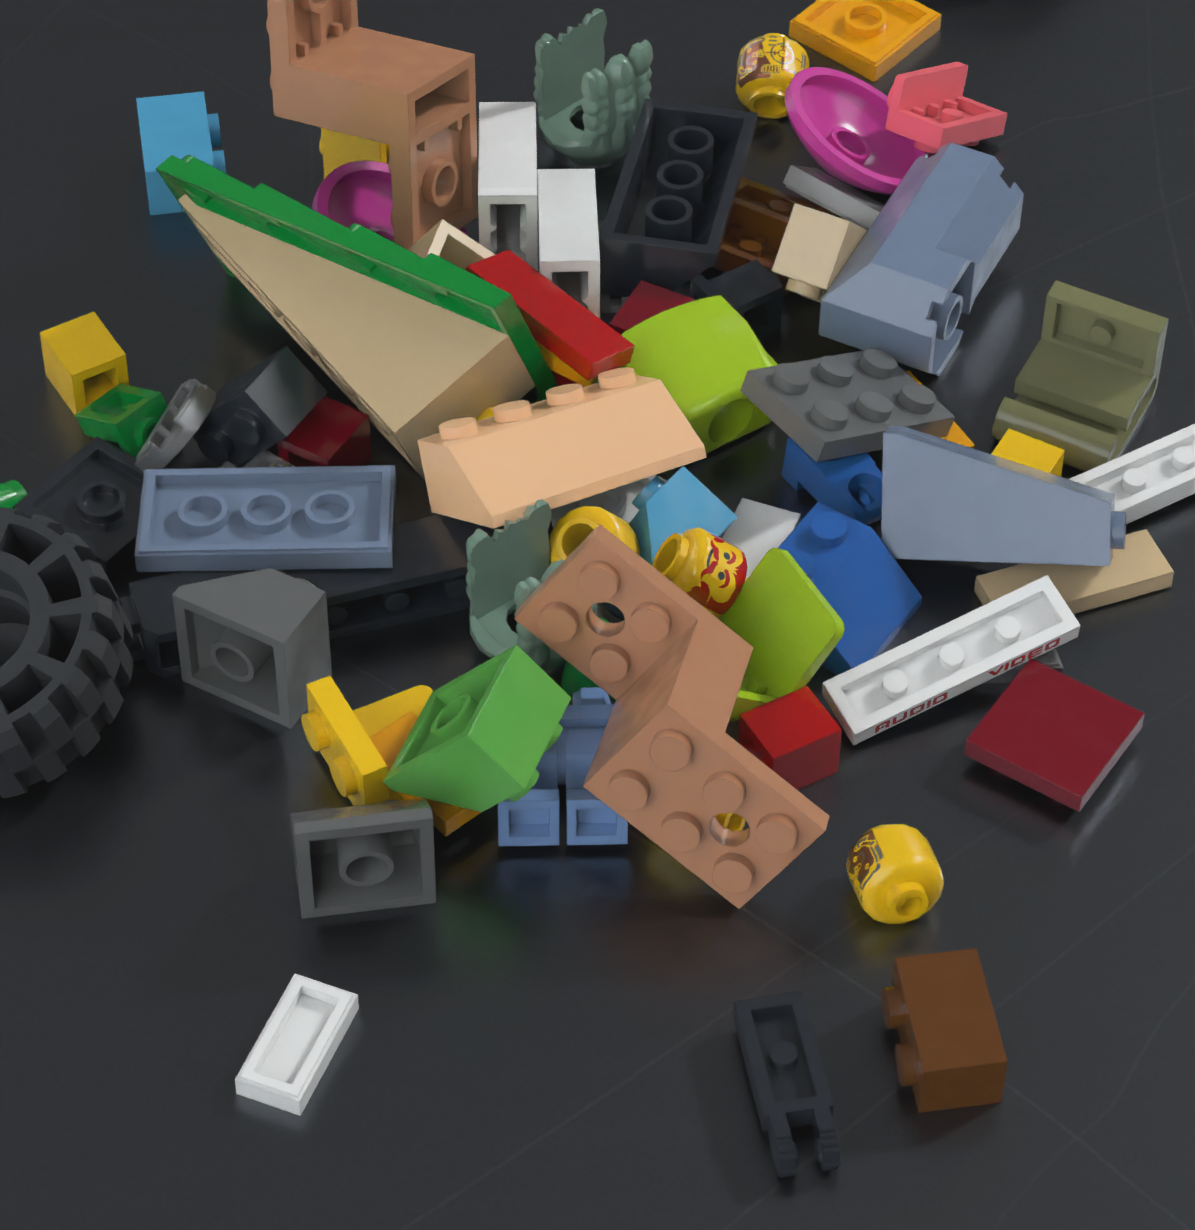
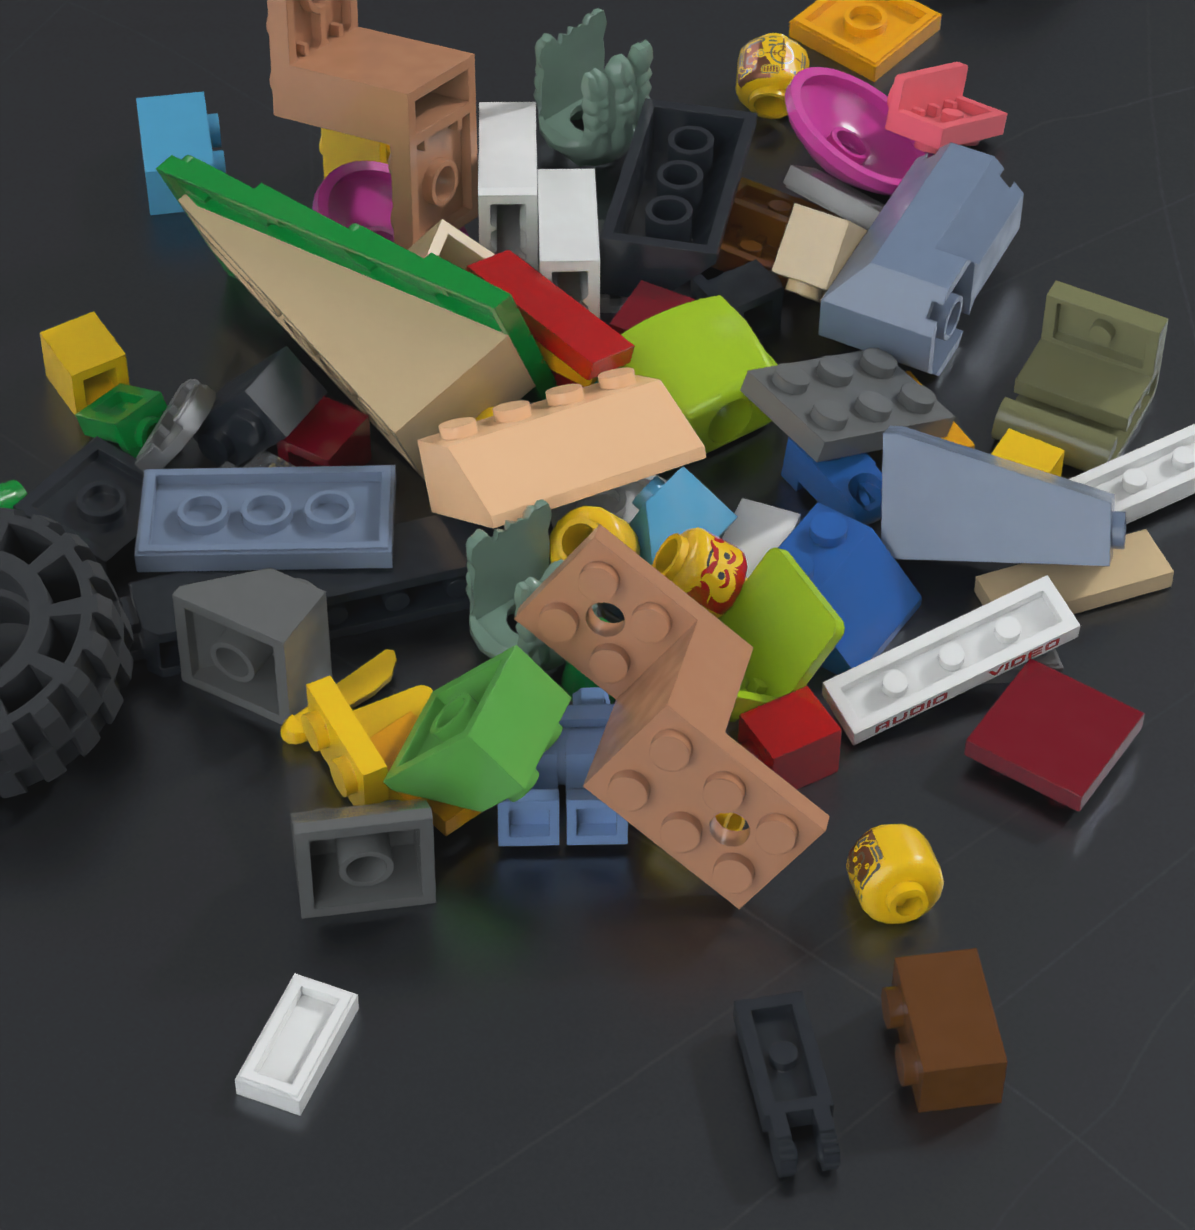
(355, 688): none -> yellow piece

